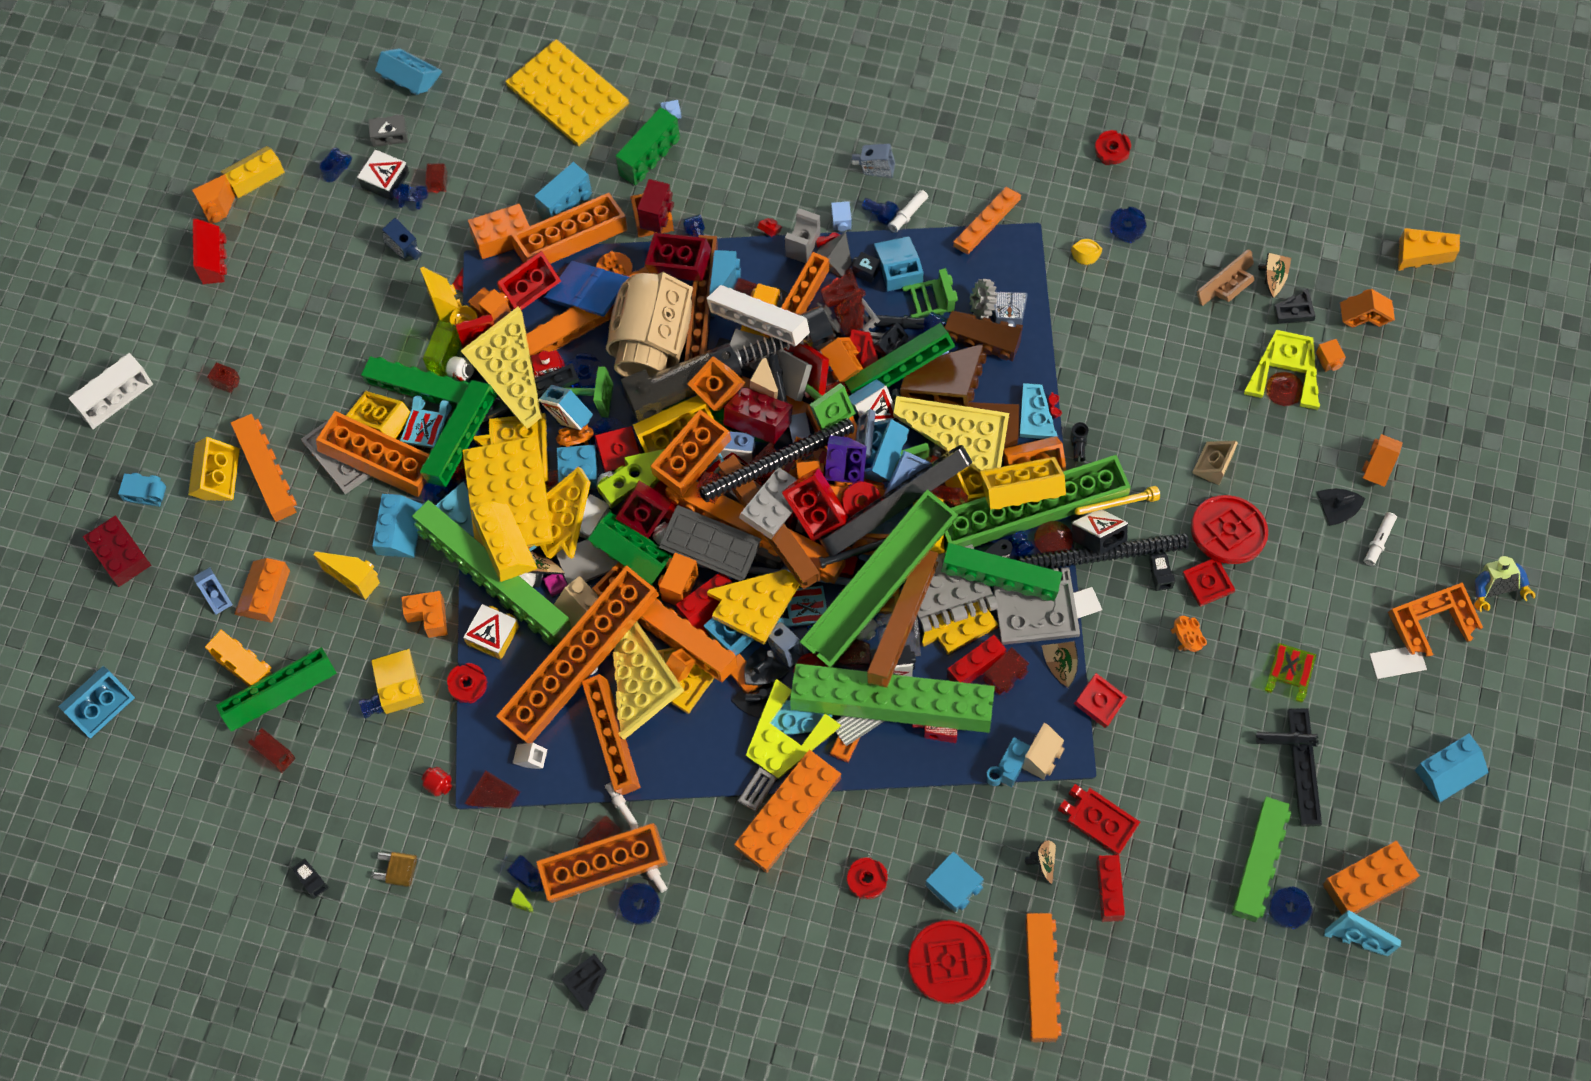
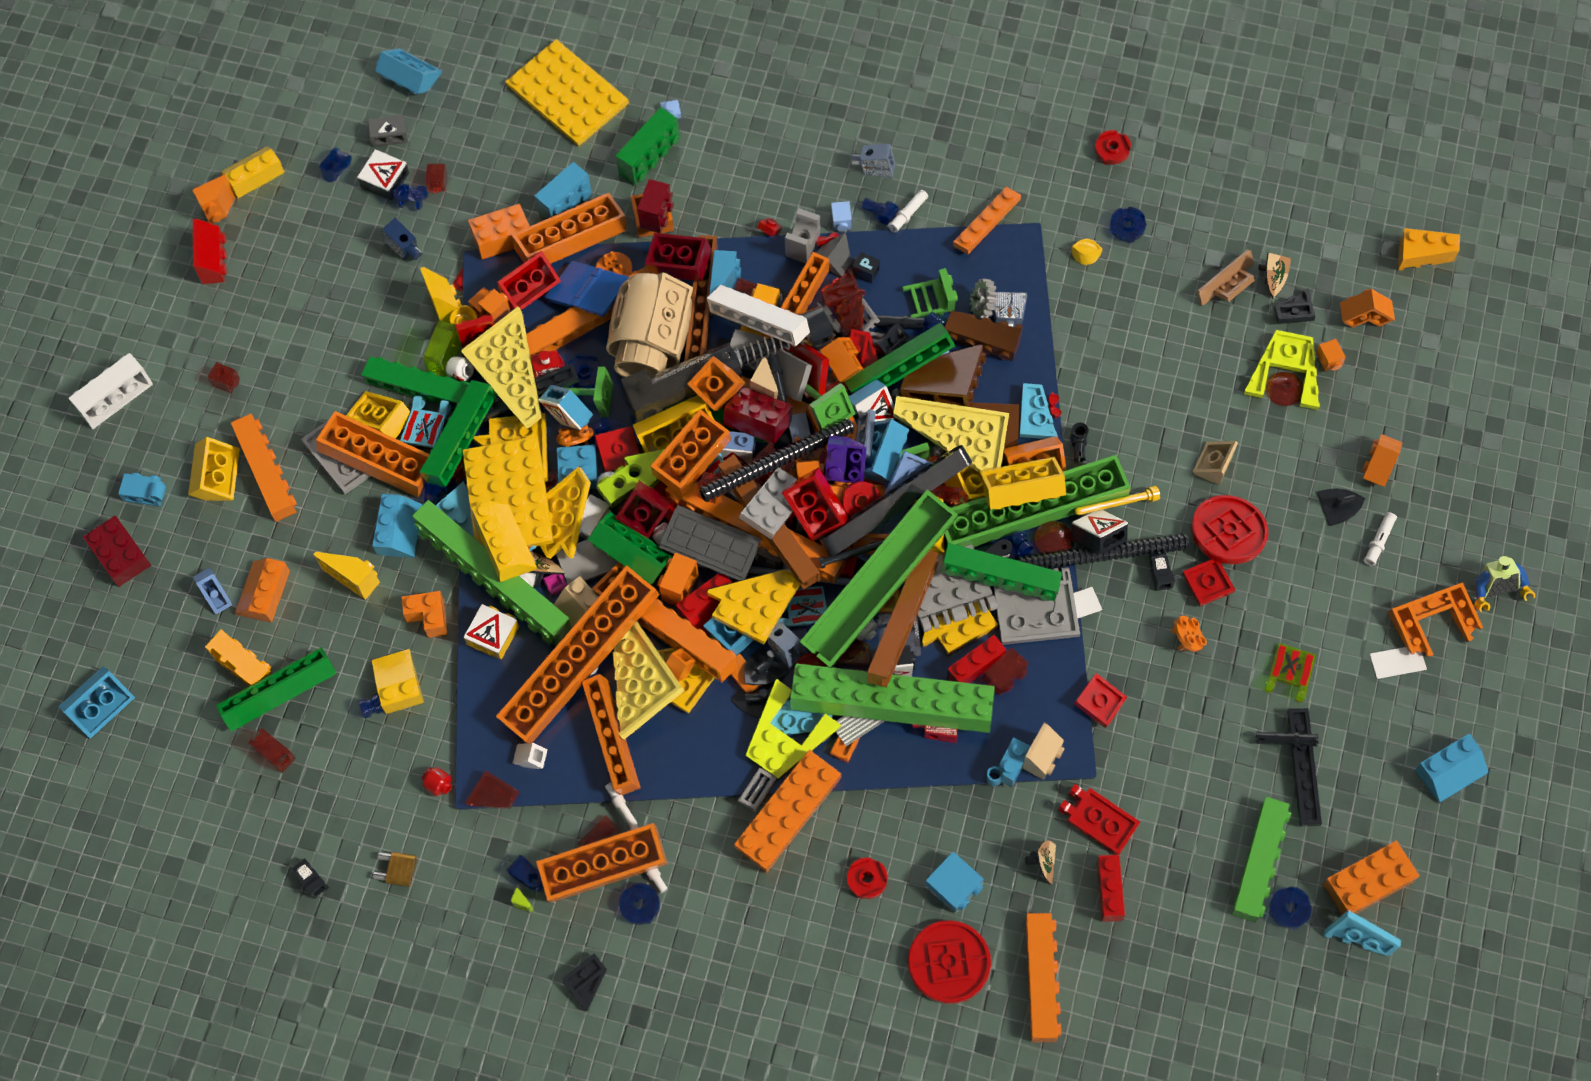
(470, 693): red plate -> none
(694, 225): clear blue pin -> none
(899, 263): dark azure slope -> none
(1062, 661): shield -> none

